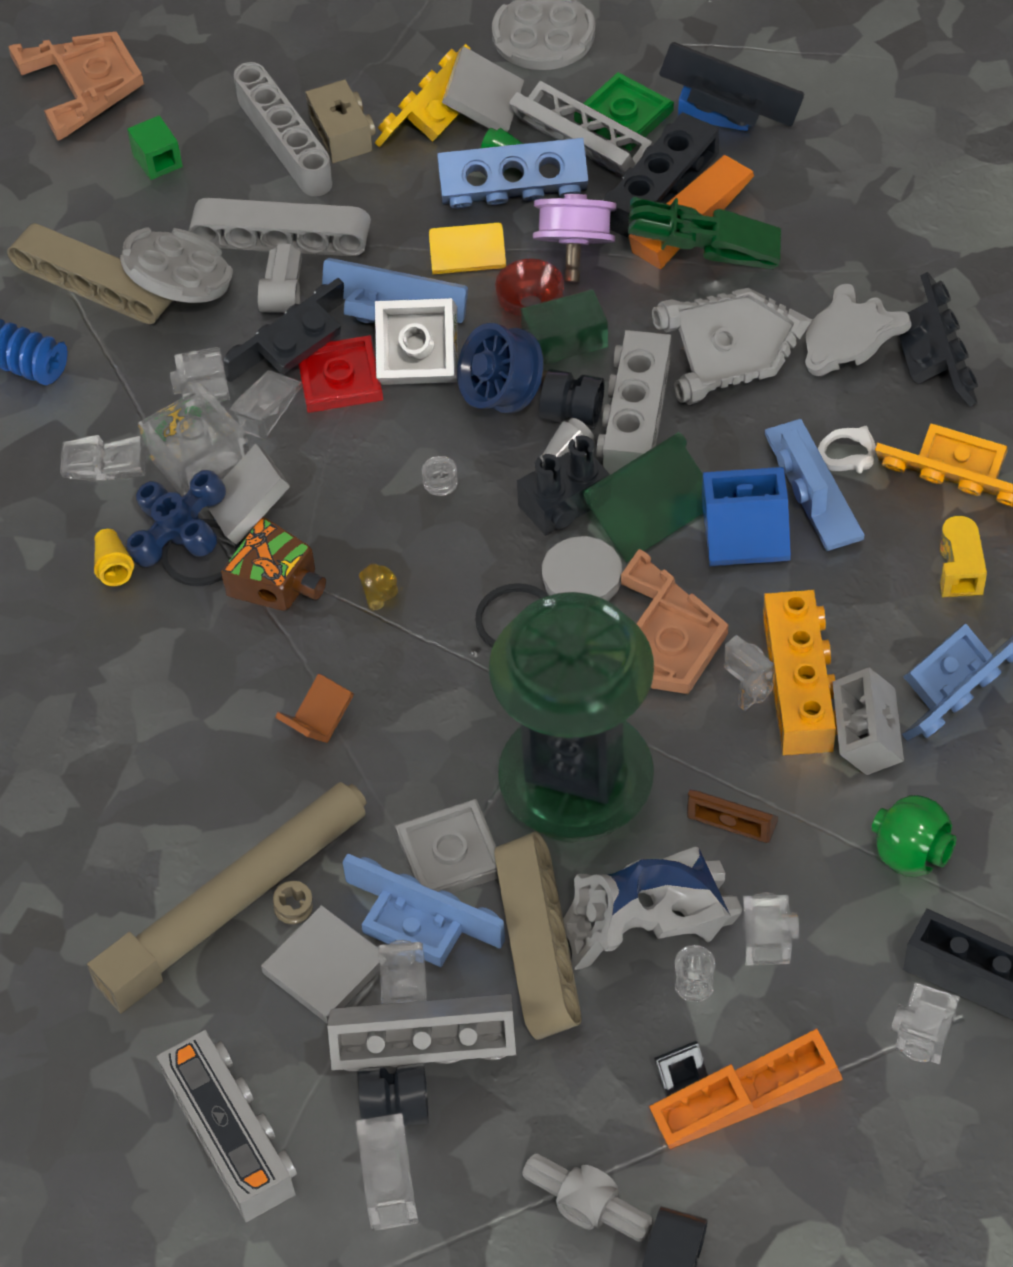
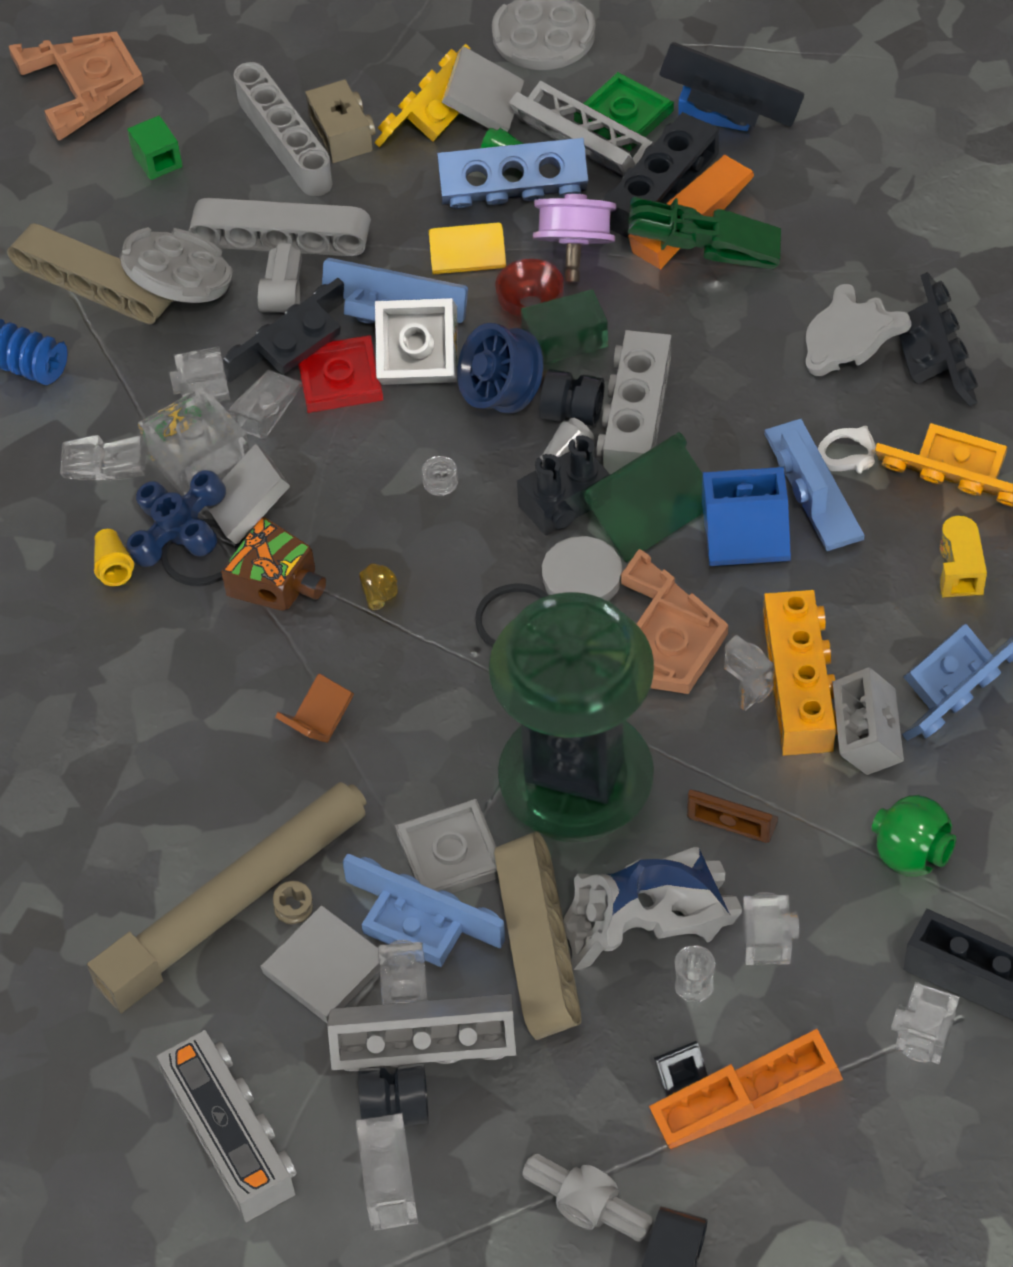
(729, 339): light grey shield -> none

